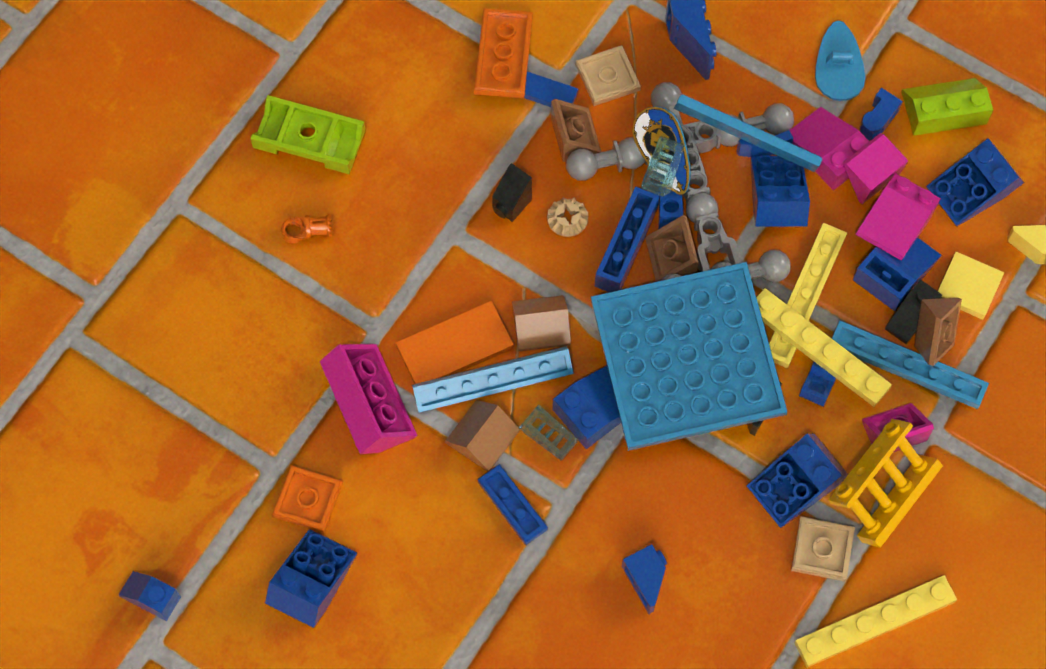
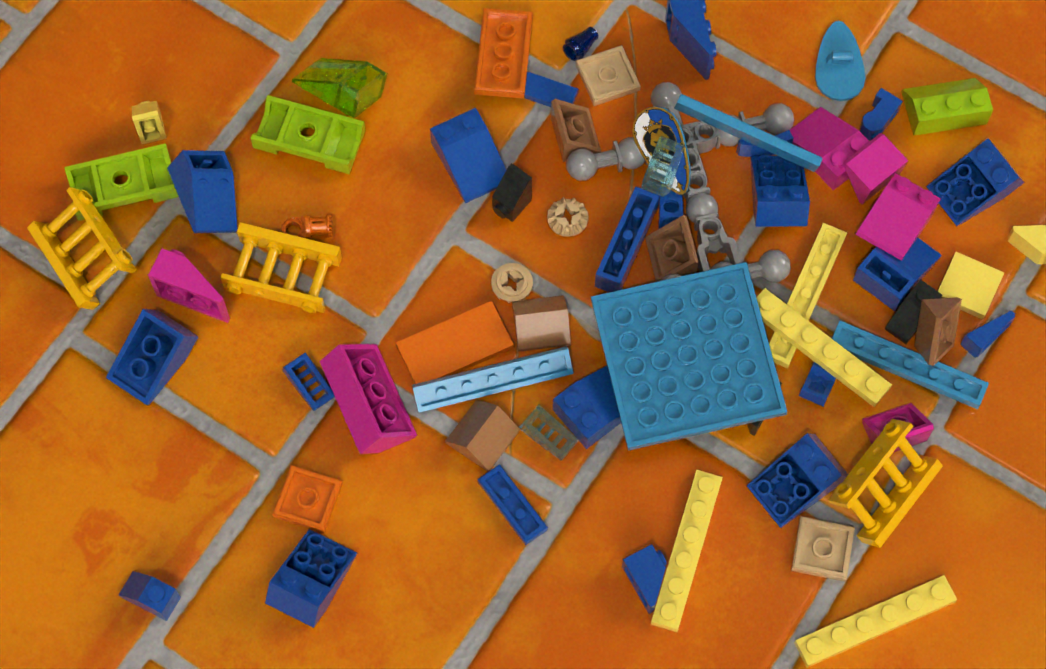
(58, 253): none -> yellow fence
(145, 172): none -> lime piece
(148, 122): none -> light yellow slope
(151, 355): none -> blue slope
(181, 283): none -> dark pink slope
(205, 190): none -> blue slope
(279, 243): none -> yellow fence
(301, 388): none -> blue slope
(343, 83): none -> clear neon green slope
(468, 154): none -> blue slope
(517, 273): none -> tan gear
(579, 44): none -> clear blue cone
(686, 551): none -> light yellow plate
(981, 338): none -> blue slope

